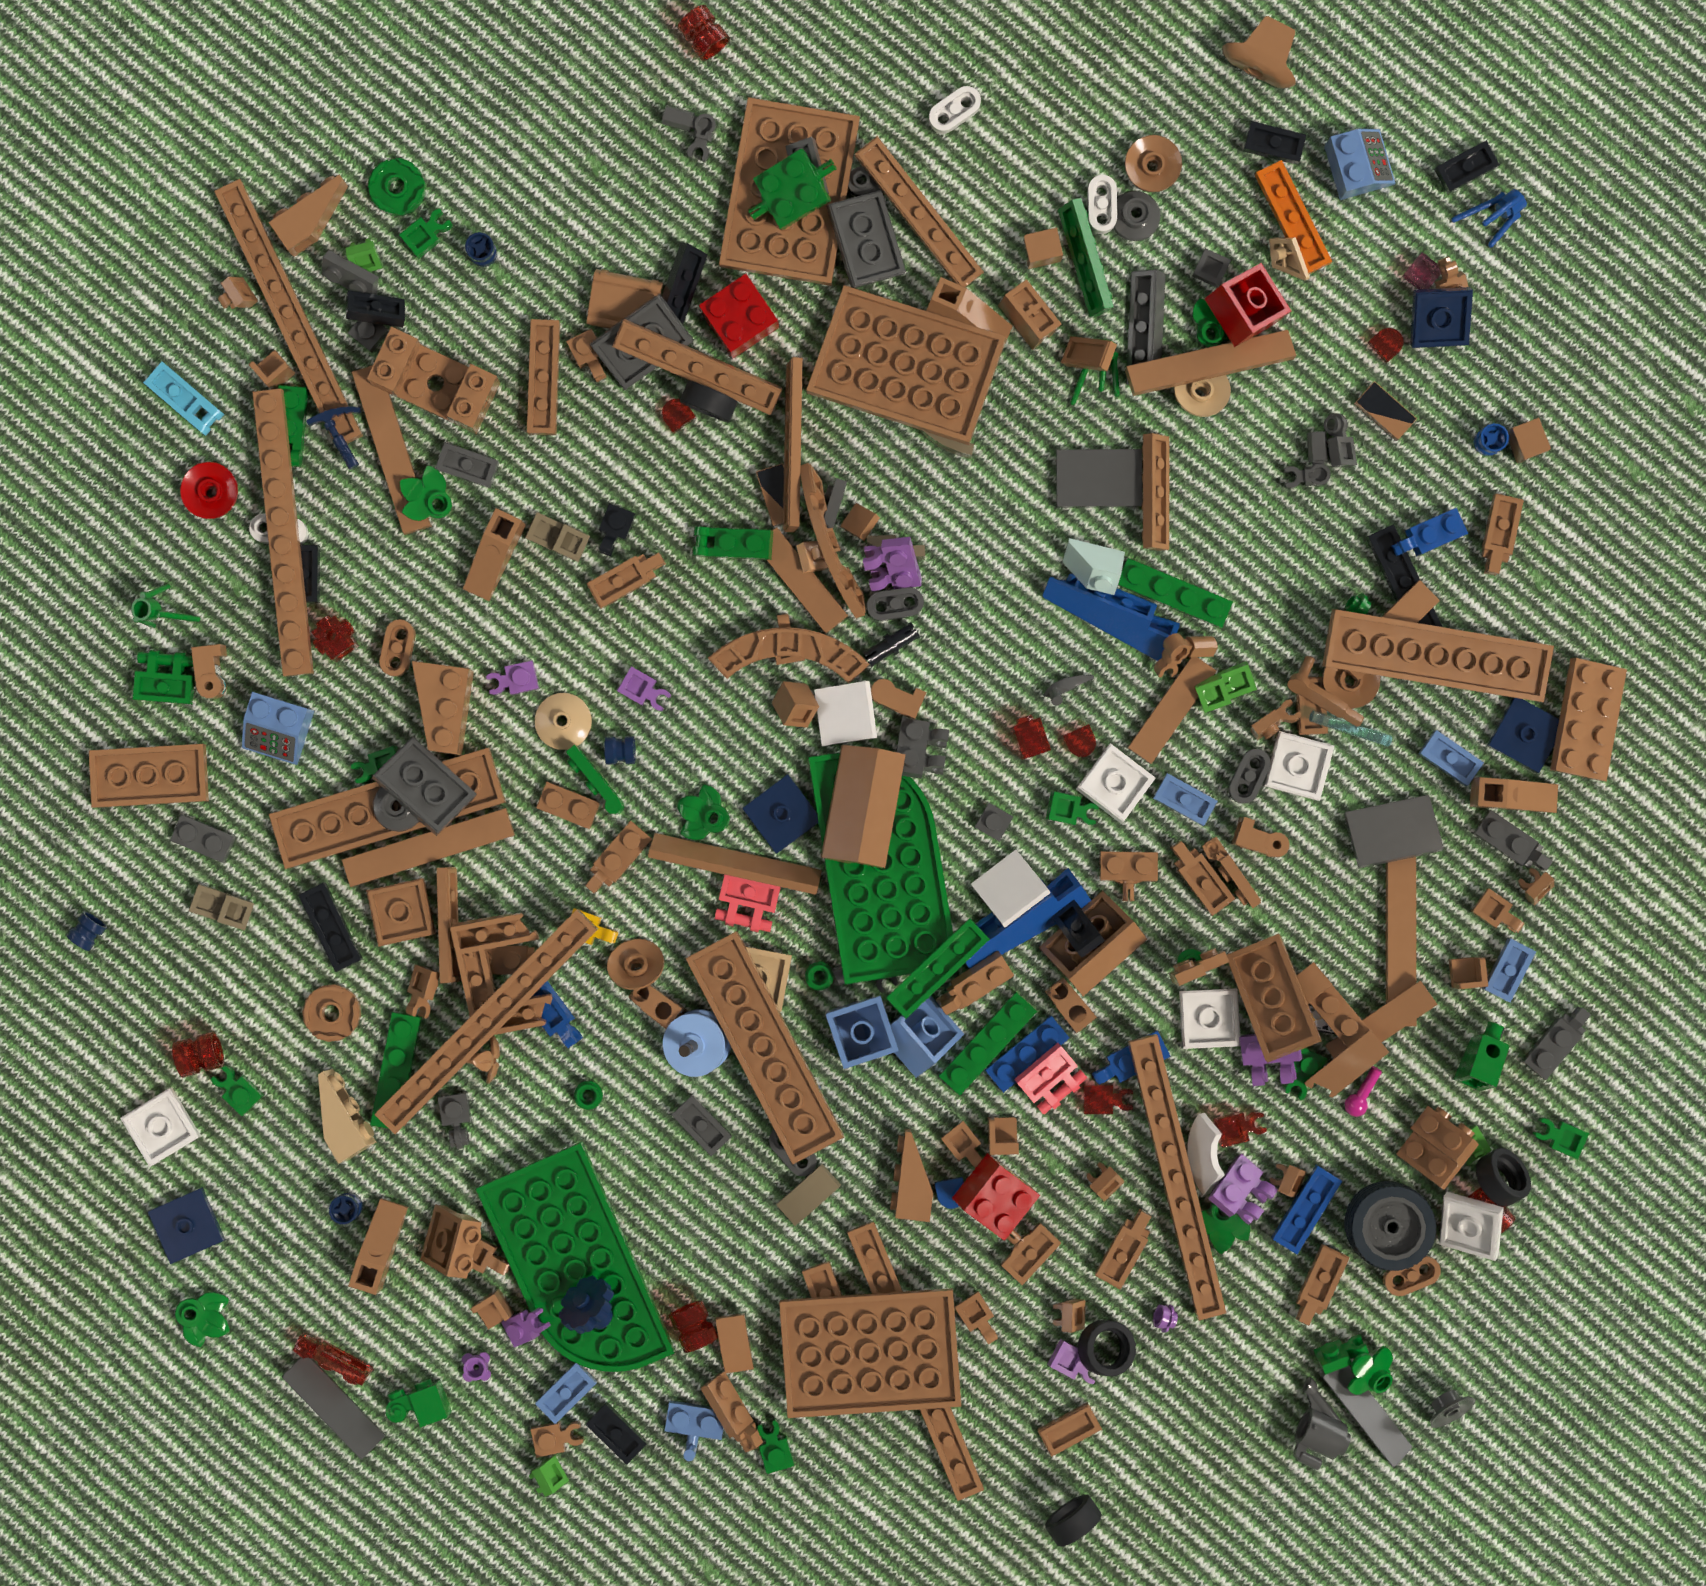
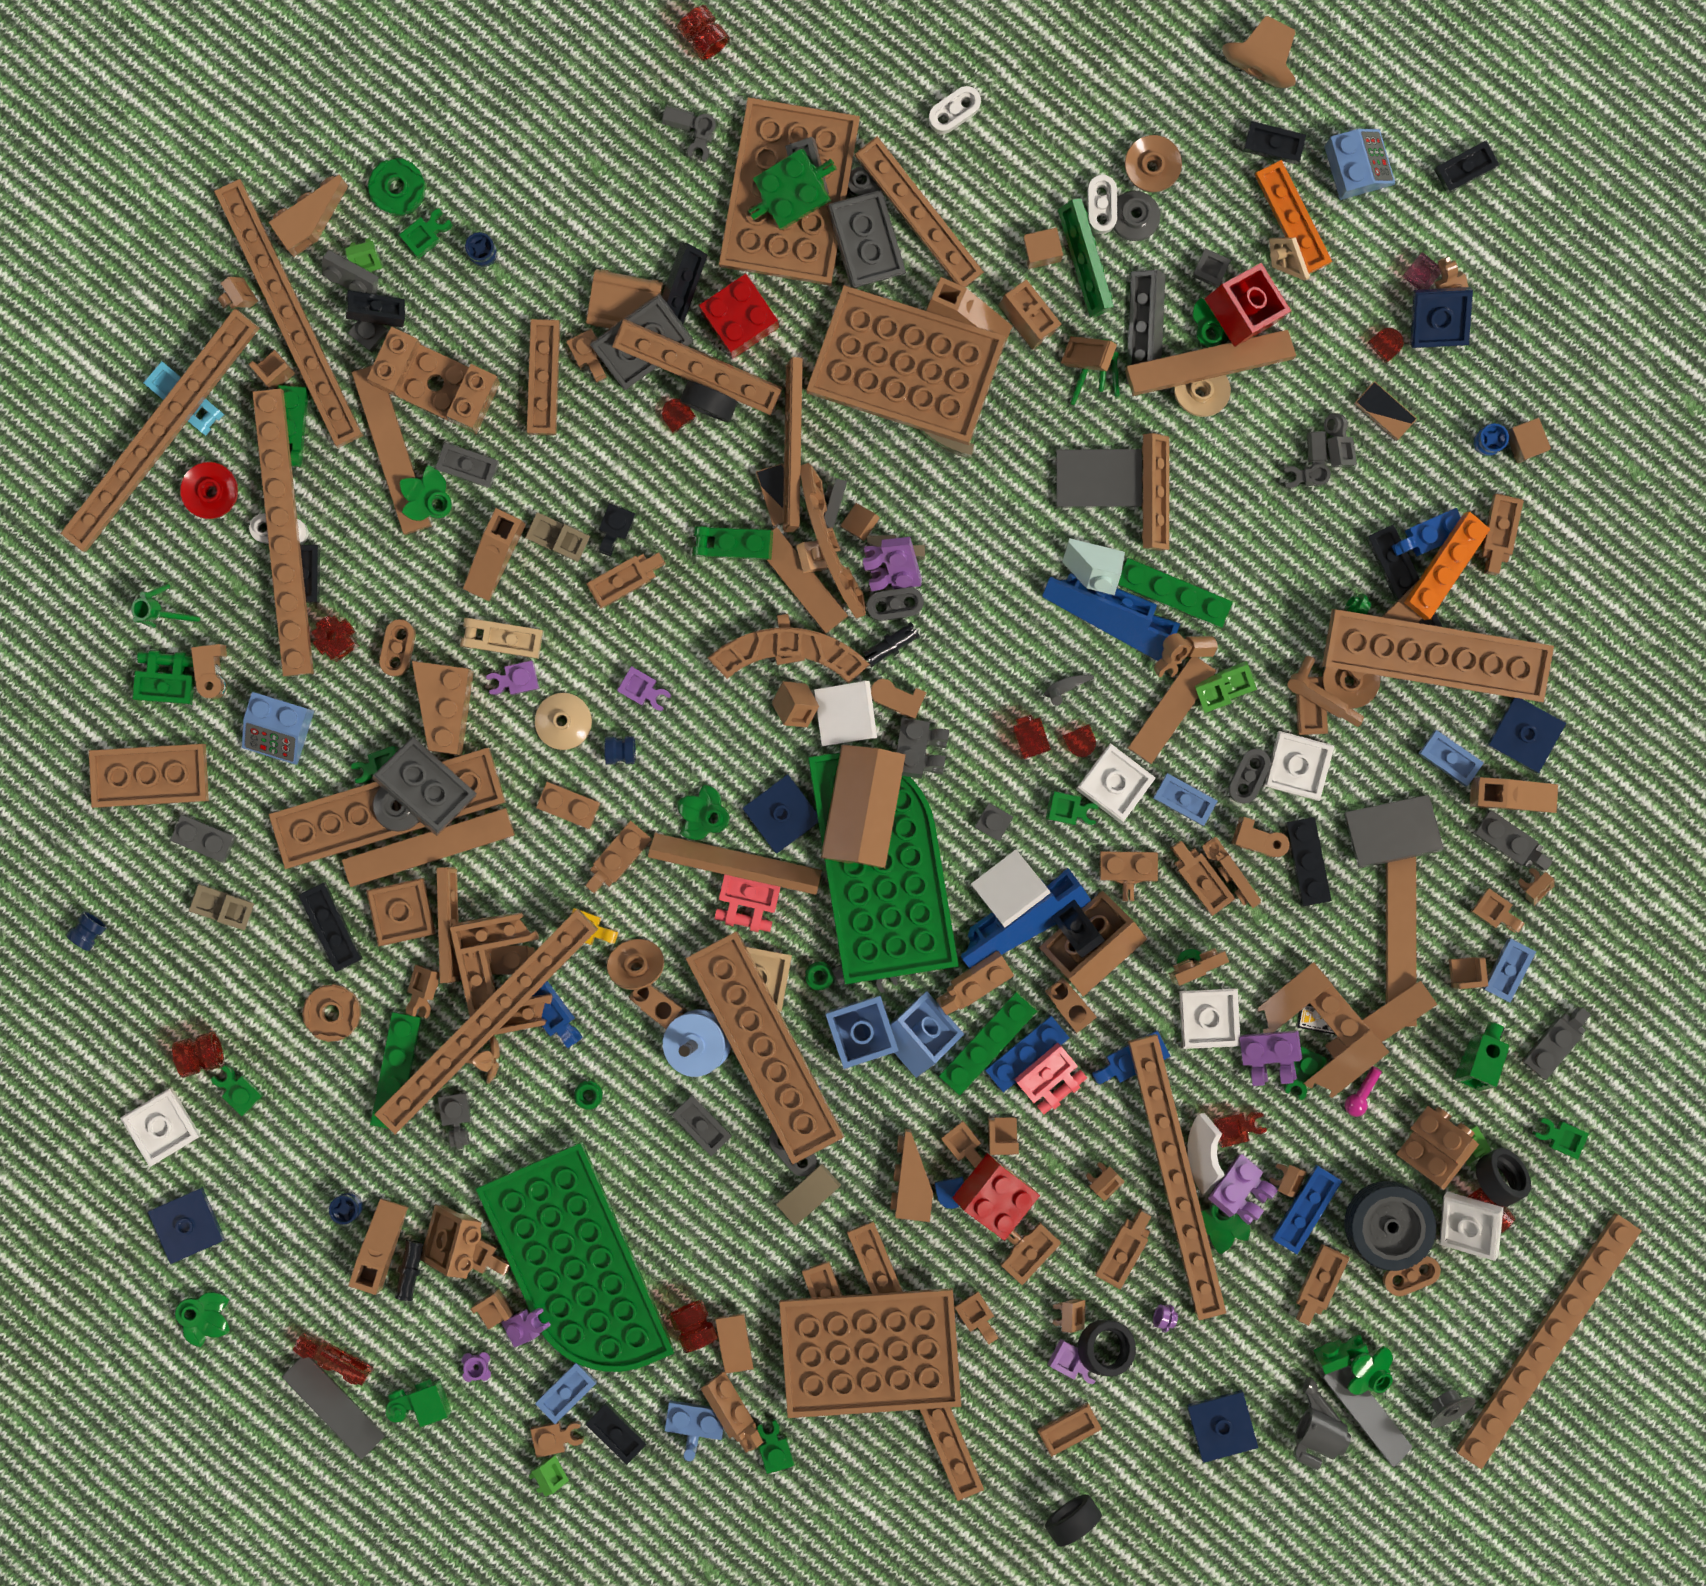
(160, 430): none -> medium nougat plate
(338, 439): dark blue piece -> none
(342, 1124): tan slope -> none
(409, 1270): none -> black pin
(502, 638): none -> tan plate
(587, 1305): dark blue plant -> none
(595, 782): green plate -> none
(937, 968): green plate -> none
(1101, 1099): clear red plate -> none
(1222, 1426): none -> dark blue plate
(1269, 724): medium nougat plate -> none
(1273, 998): medium nougat plate -> none
(1308, 861): none -> black plate
(1347, 727): clear light blue bar -> none
(1447, 566): none -> orange plate
(1507, 206): blue plant -> none
(1548, 1340): none -> medium nougat plate
(1588, 719): medium nougat plate -> none

